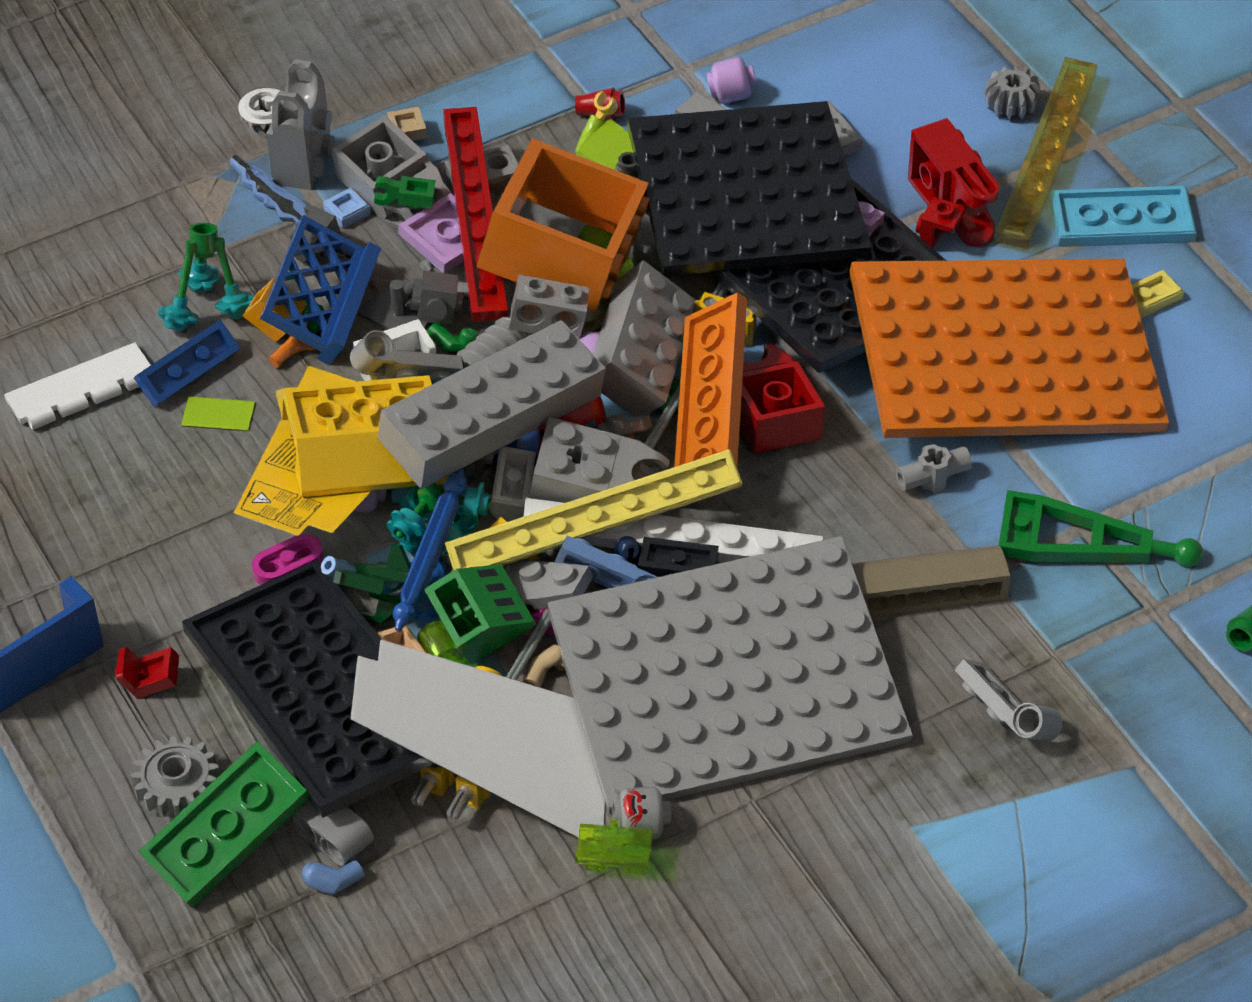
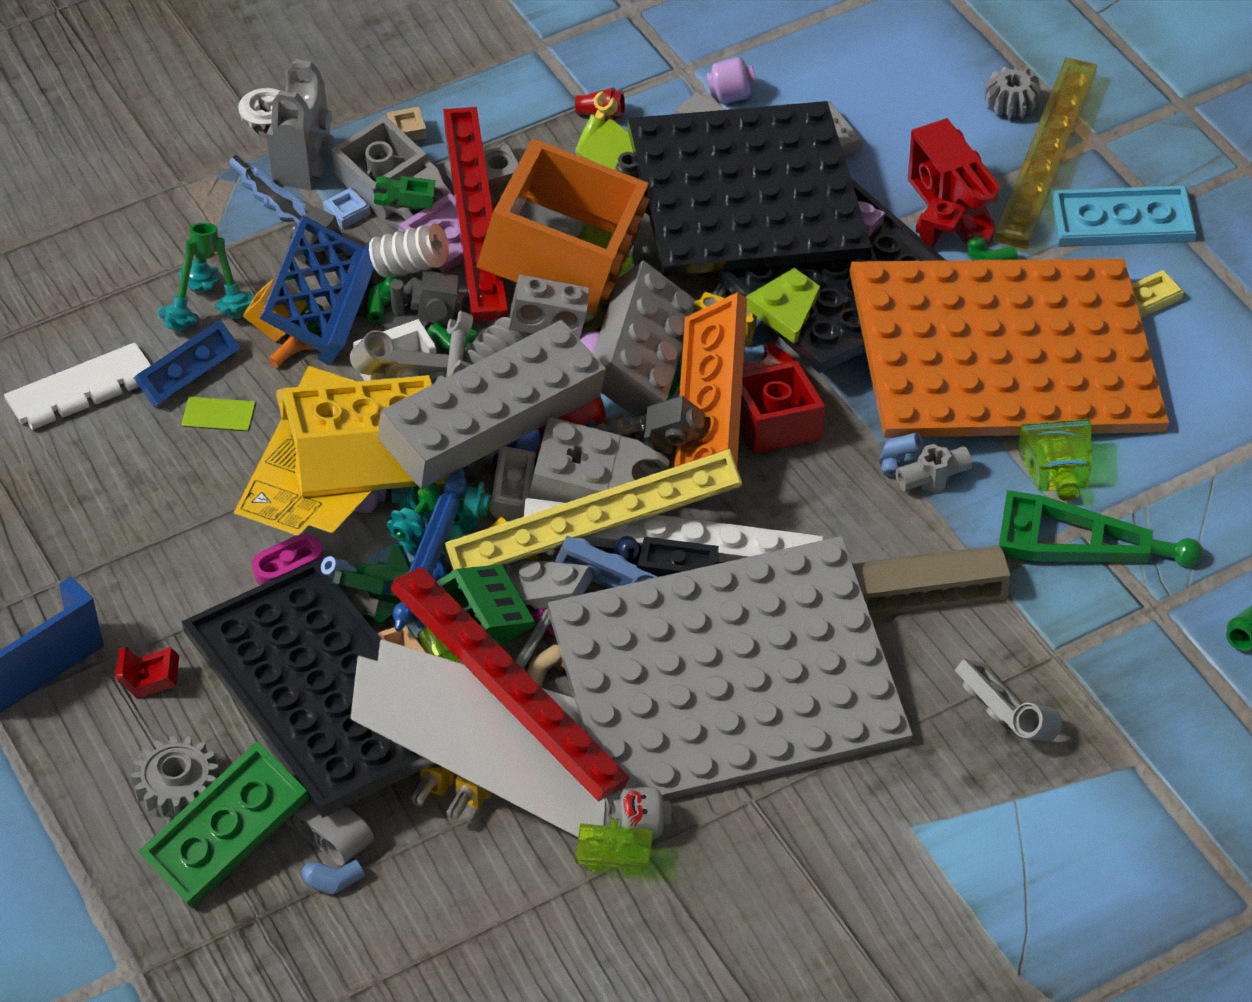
(377, 299): none -> green arm
(409, 251): none -> white piece
(458, 331): none -> light grey bar
(510, 684): none -> red plate
(673, 423): none -> dark grey brick
(785, 303): none -> lime wing
(895, 451): none -> medium blue arm
(978, 251): none -> green arm
(1058, 455): none -> clear neon green torso

